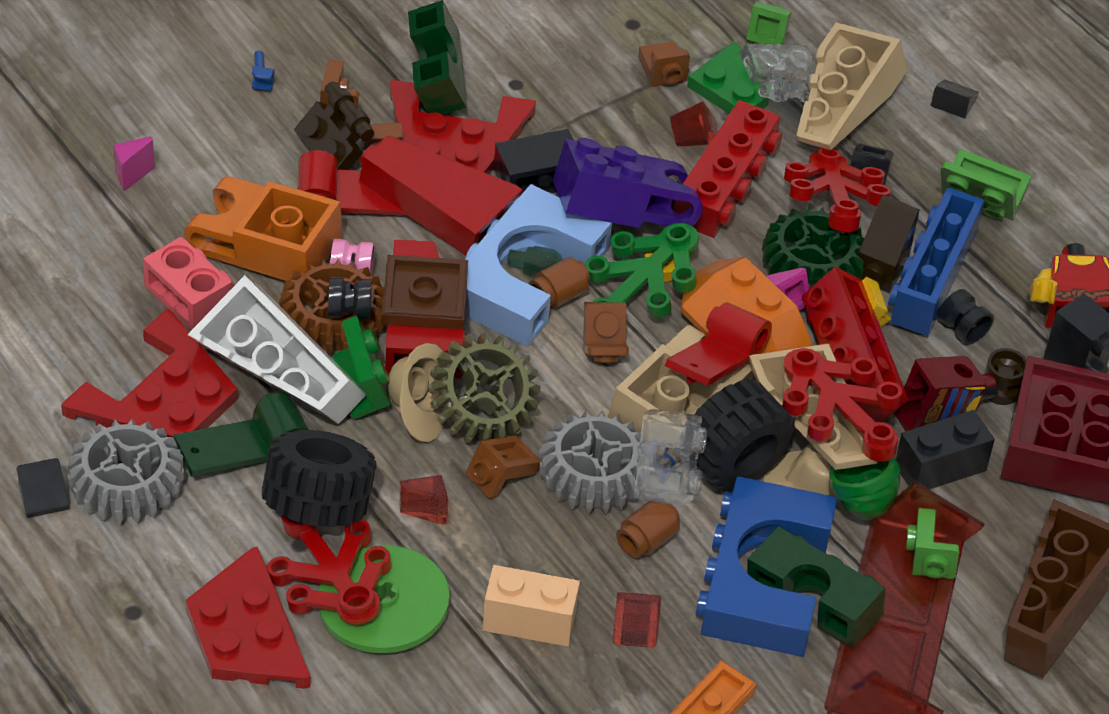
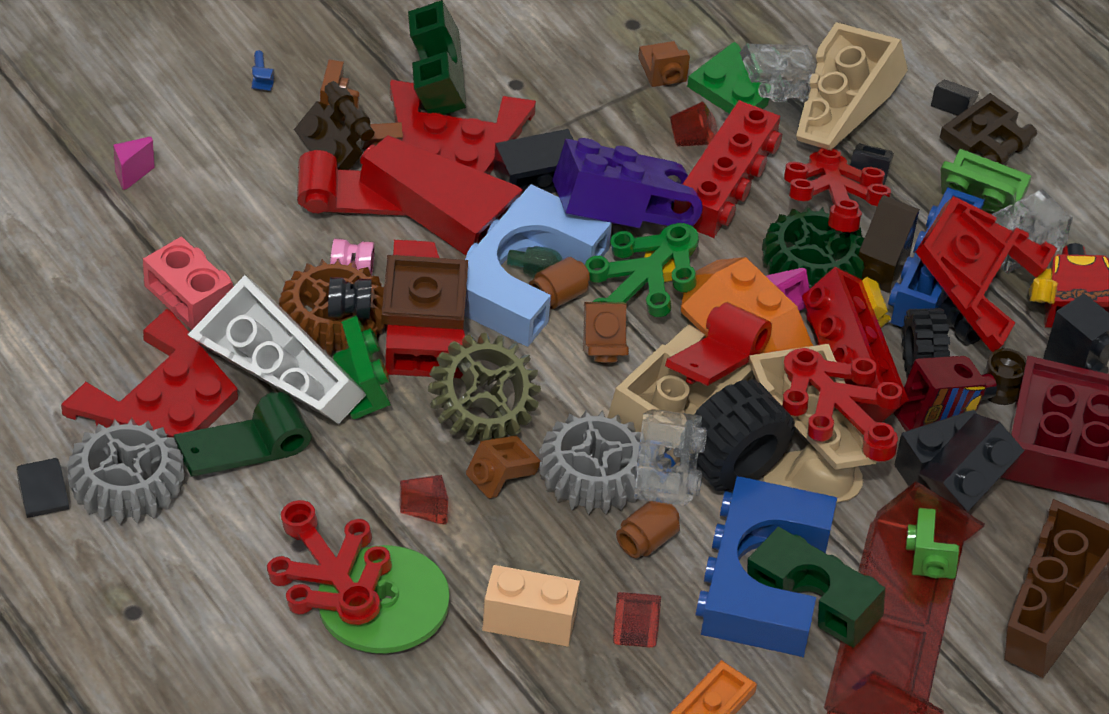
(245, 626): red wing -> none
(267, 227): orange brick -> none
(318, 478): black tyre -> none
(410, 393): tan piece -> none
(768, 24): bright green tile -> none
(867, 489): green hat -> none
(924, 335): none -> black tyre
(964, 256): none -> red wing
(971, 461): none -> black brick
(982, 123): none -> dark brown plate
(1040, 218): none -> clear brick

